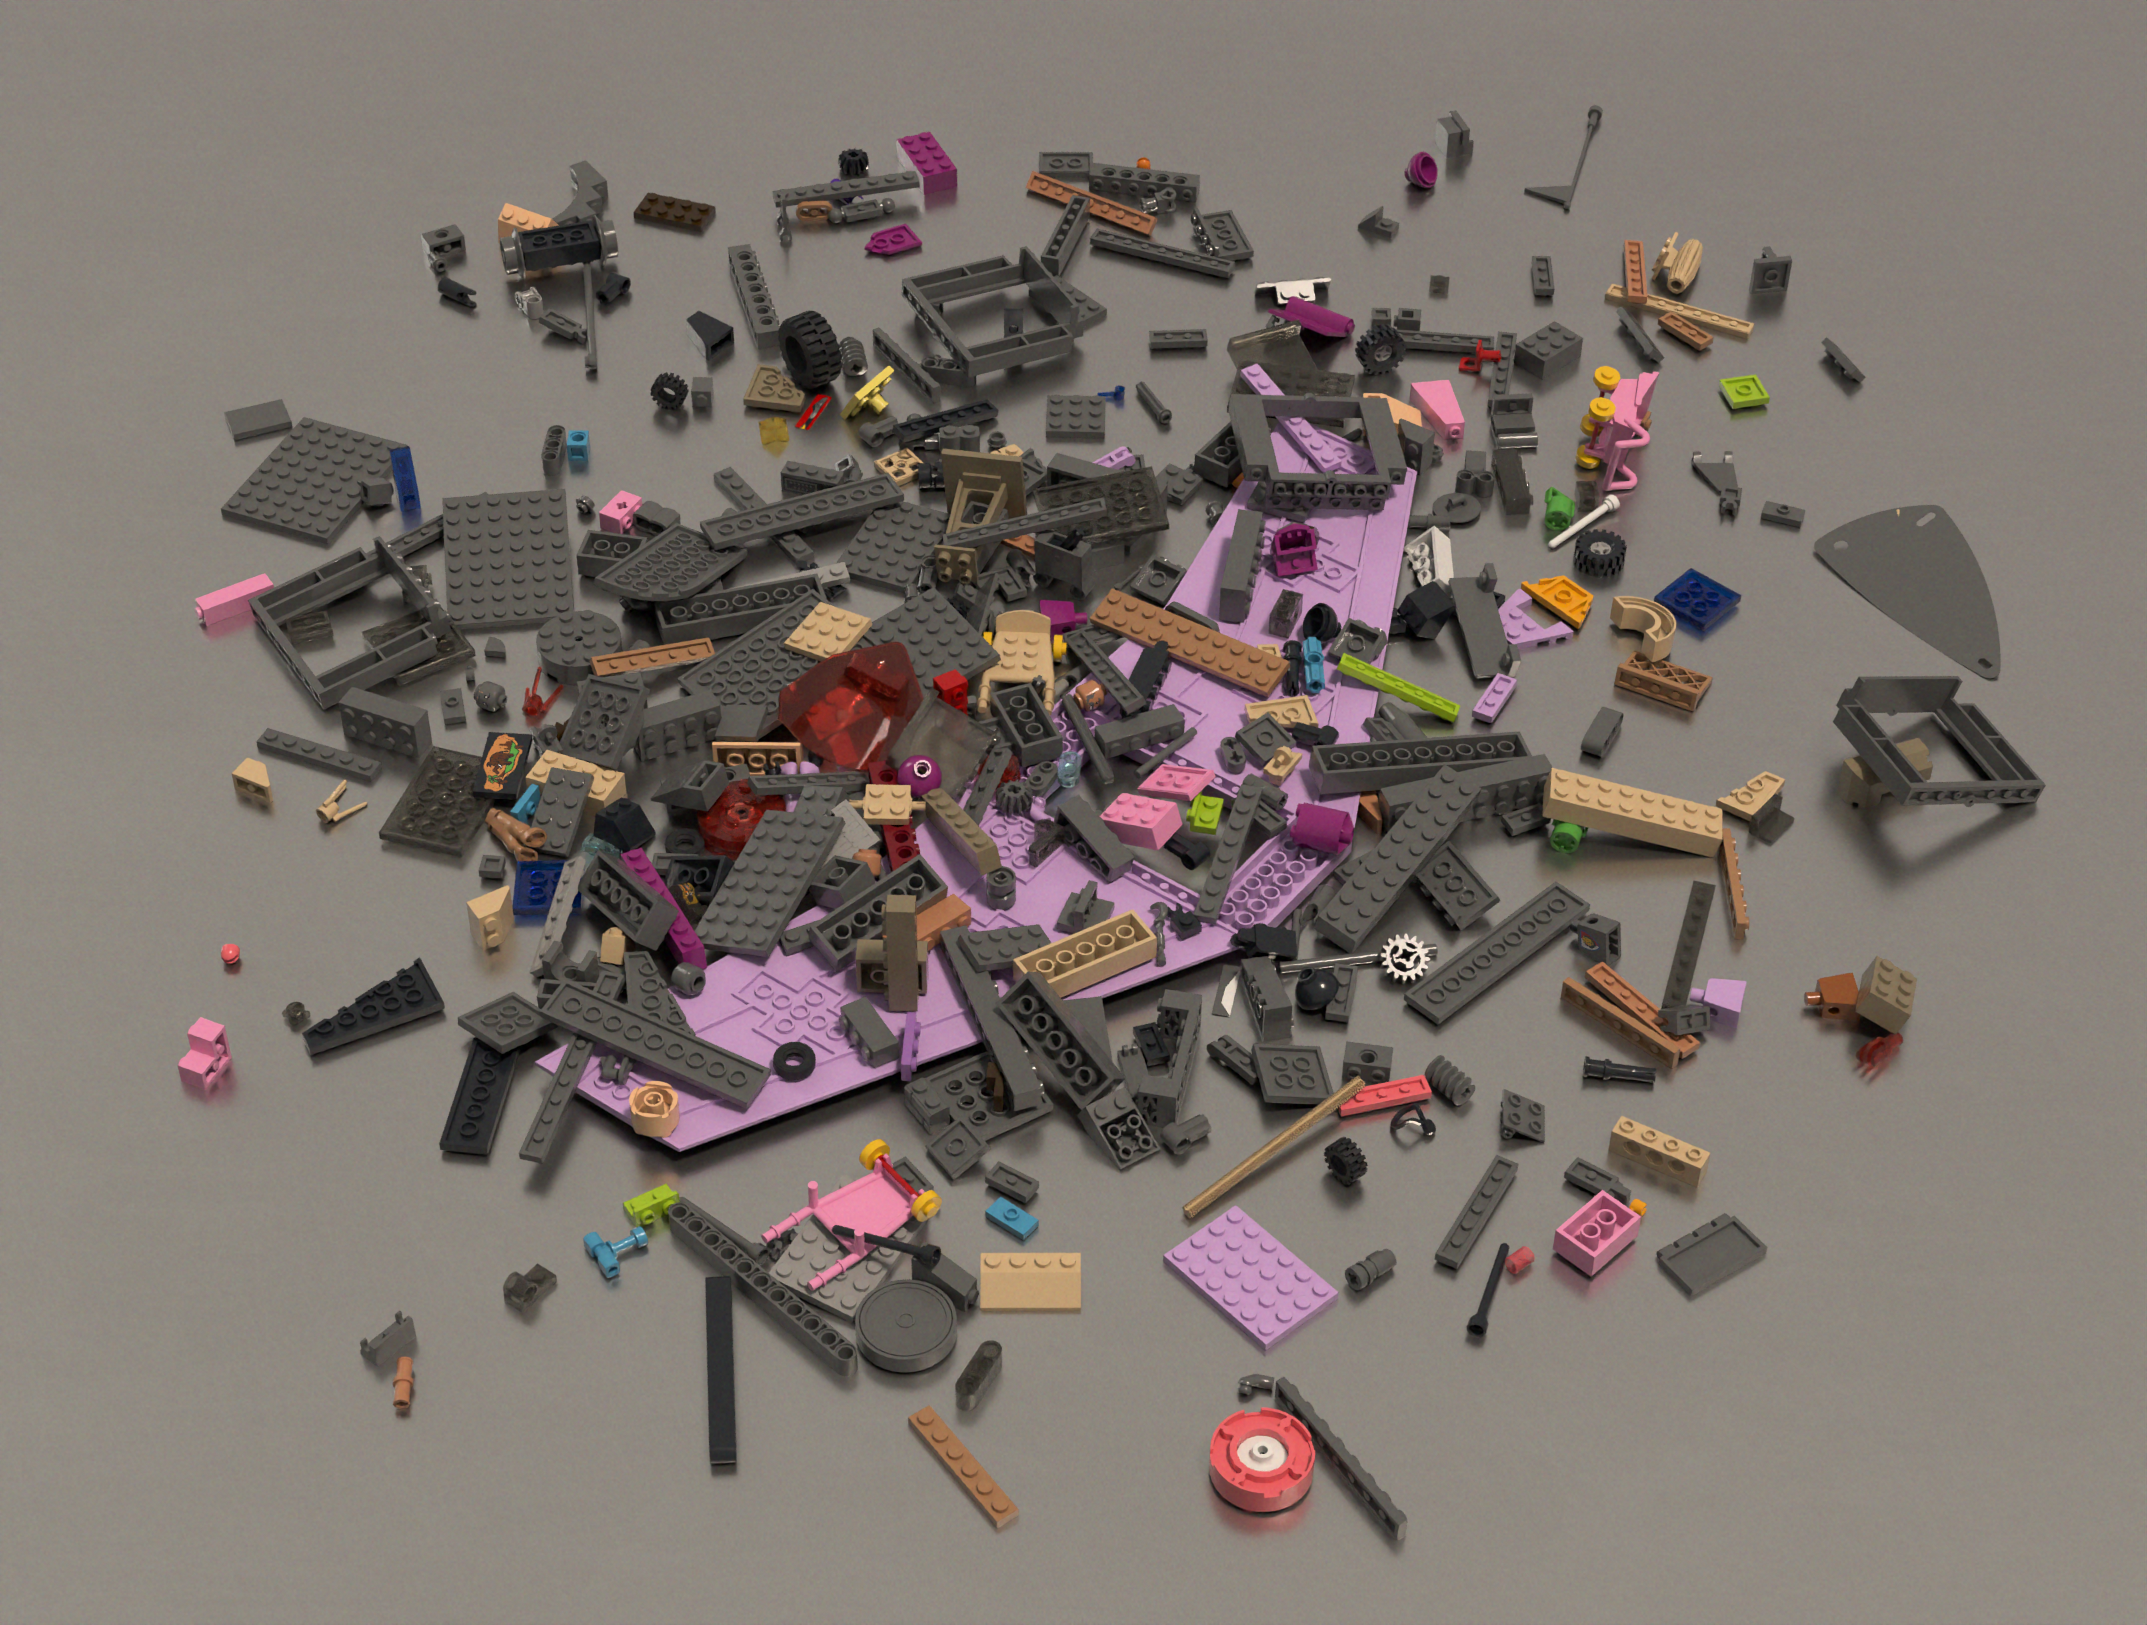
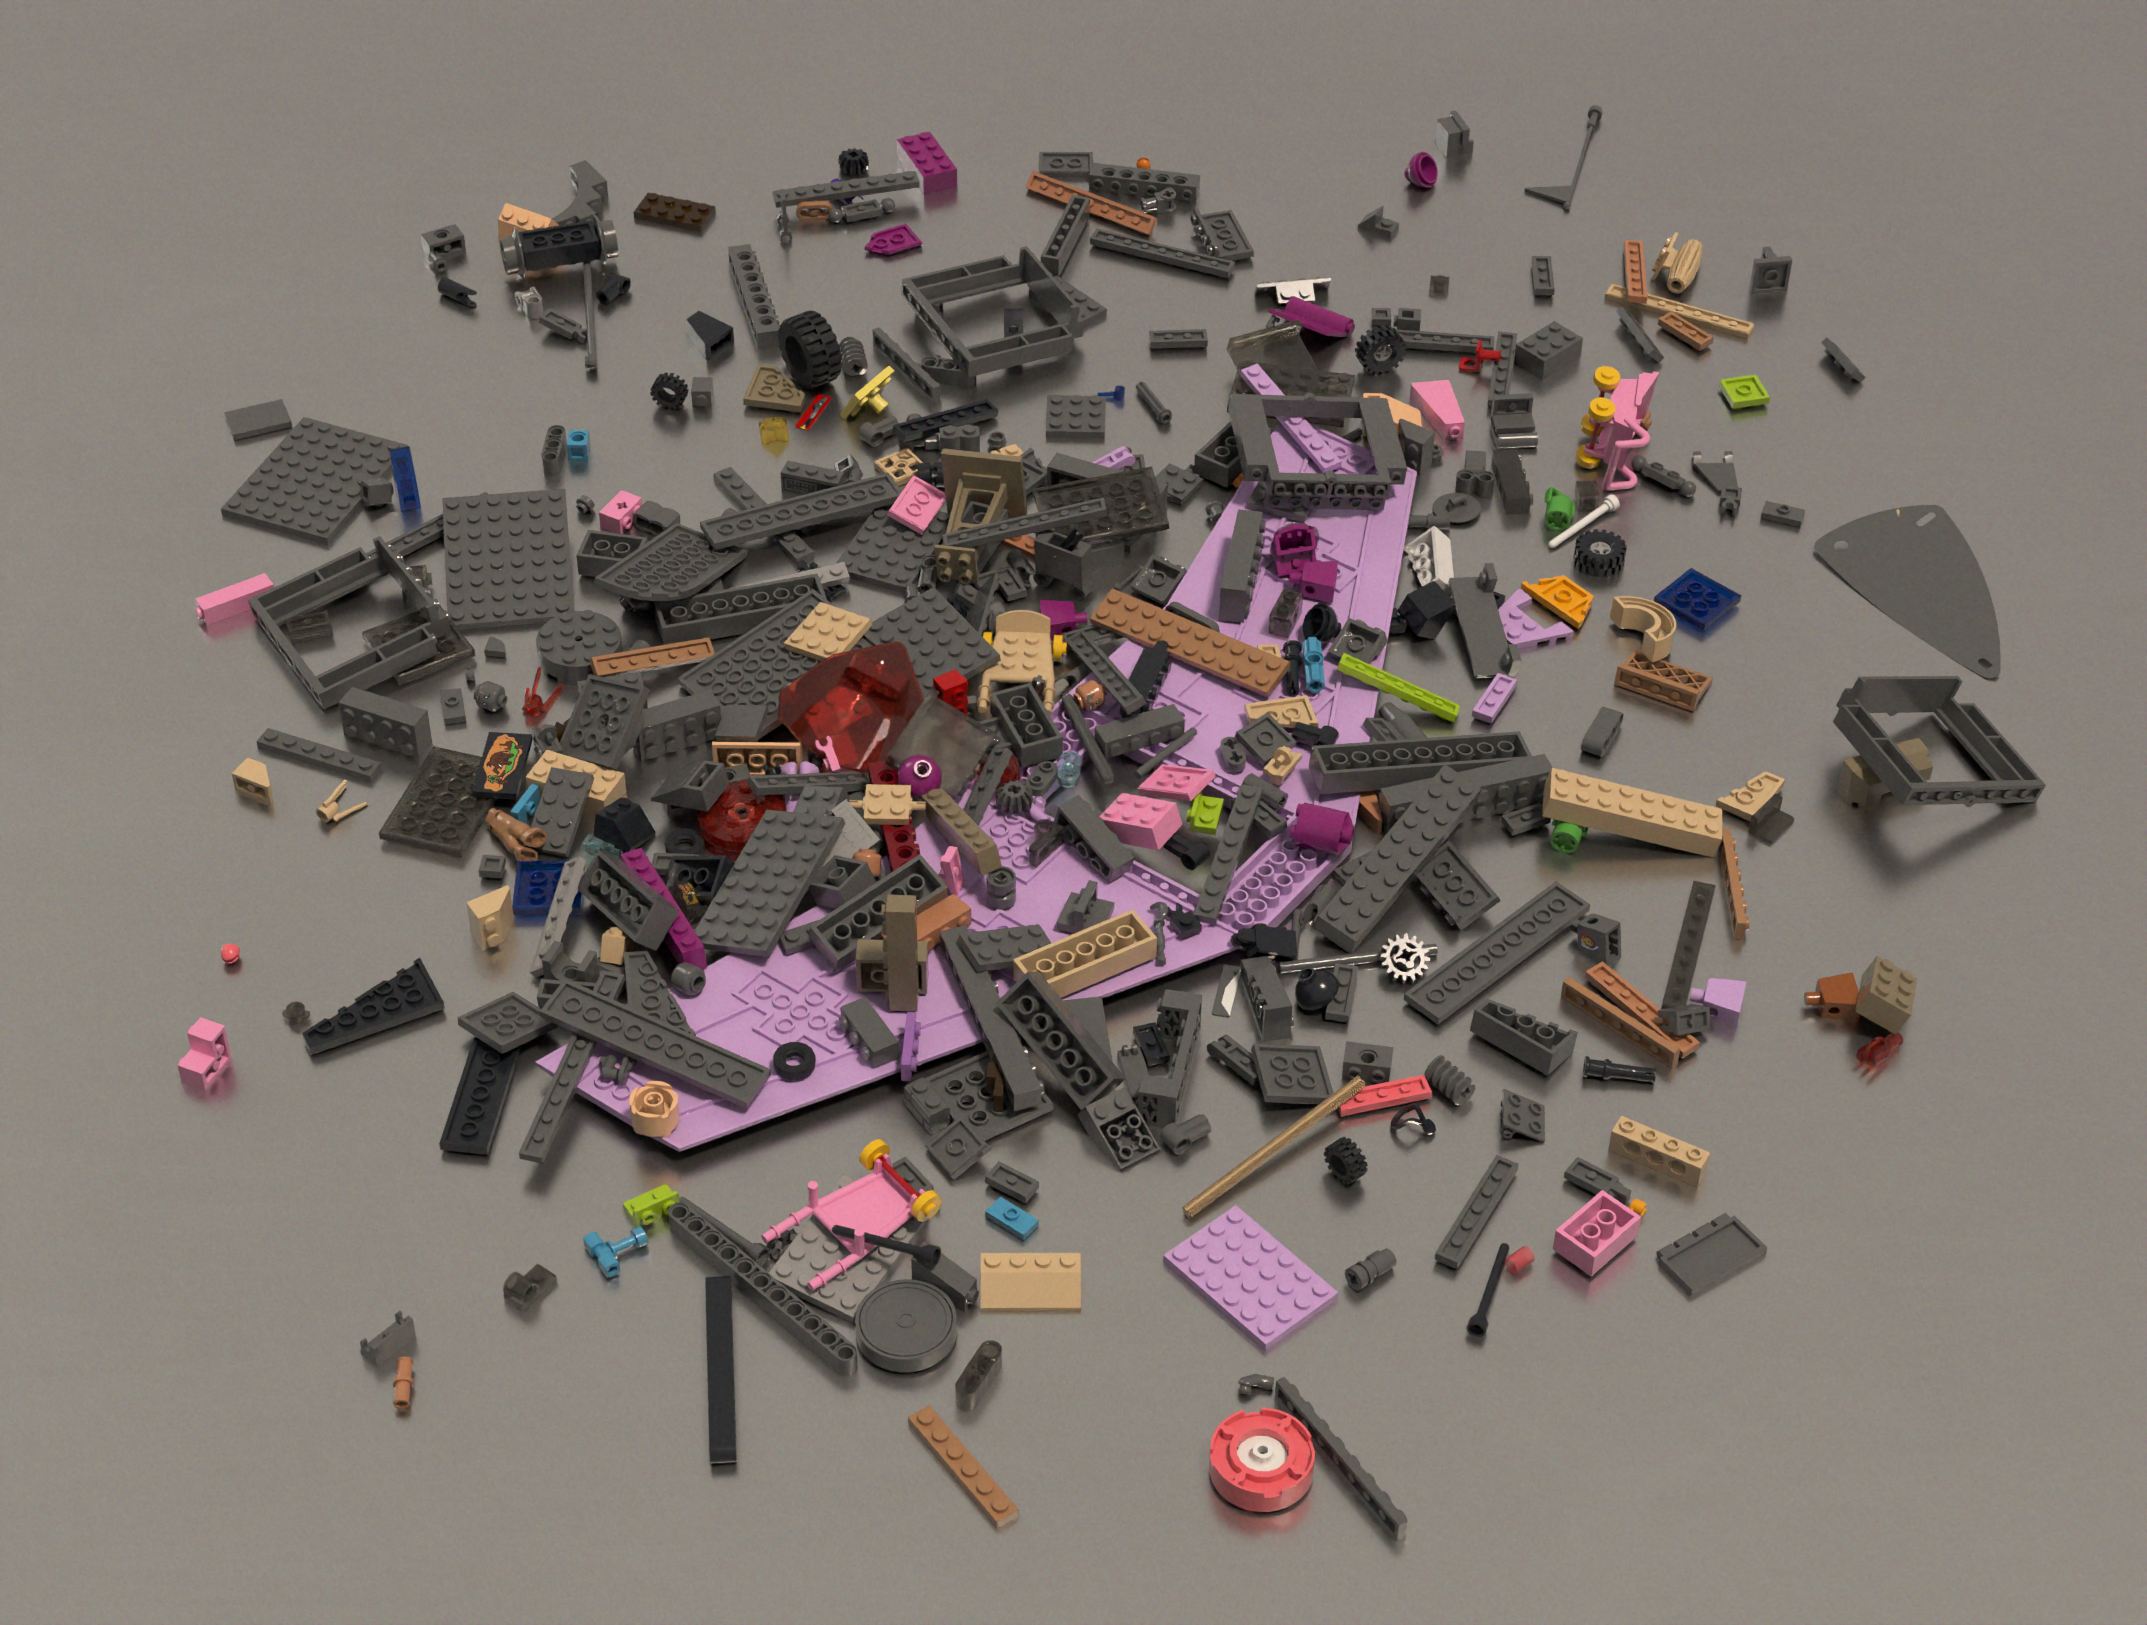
(831, 761): none -> bright pink plate
(917, 505): none -> bright pink tile
(952, 870): none -> bright pink plate
(1317, 580): none -> magenta torso
(1523, 1036): none -> dark grey wedge
(1669, 478): none -> dark grey plate

